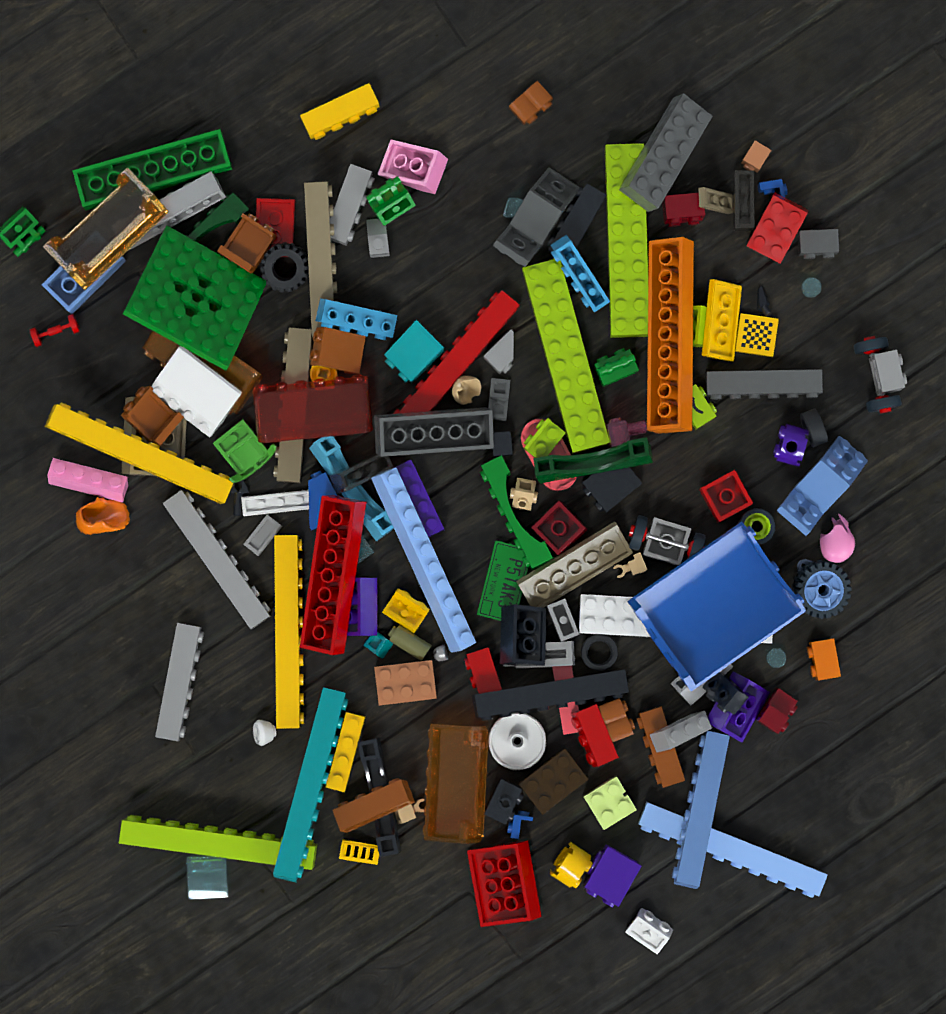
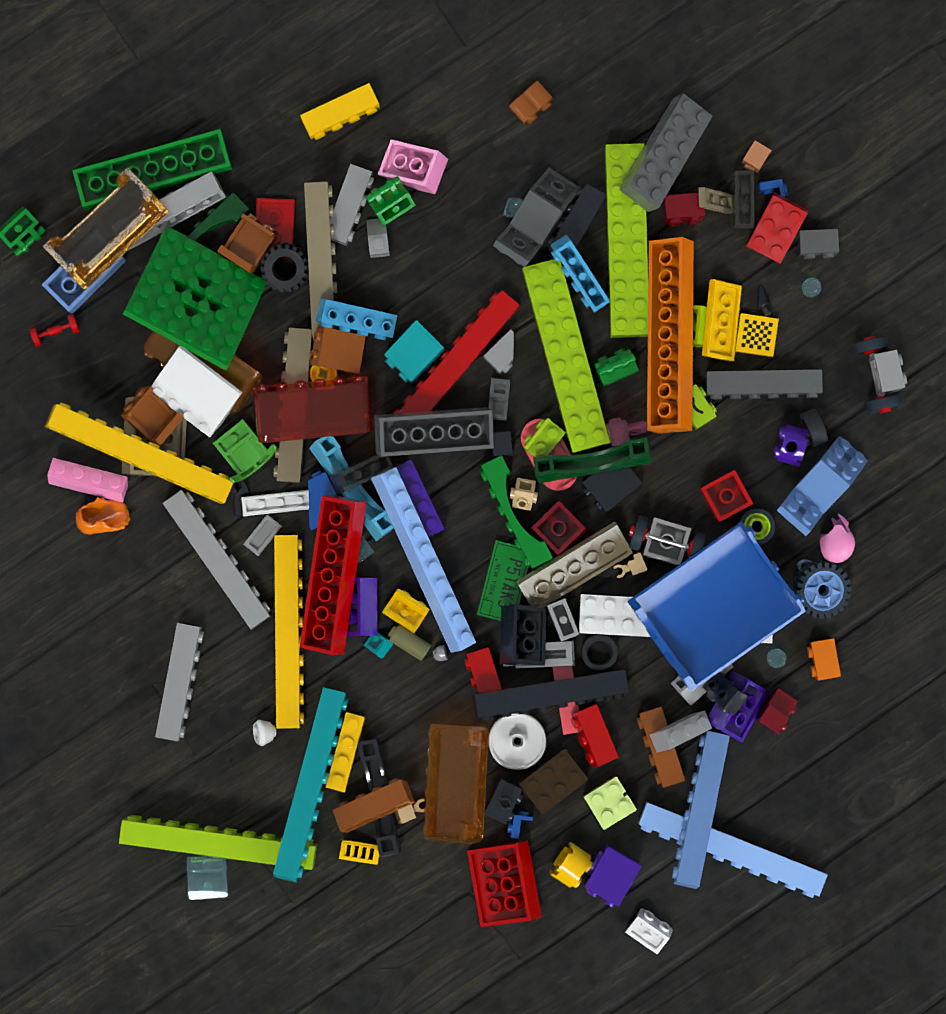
(405, 682): nougat brick -> none
(465, 389): tan hair -> none
(616, 719): dark orange brick -> none

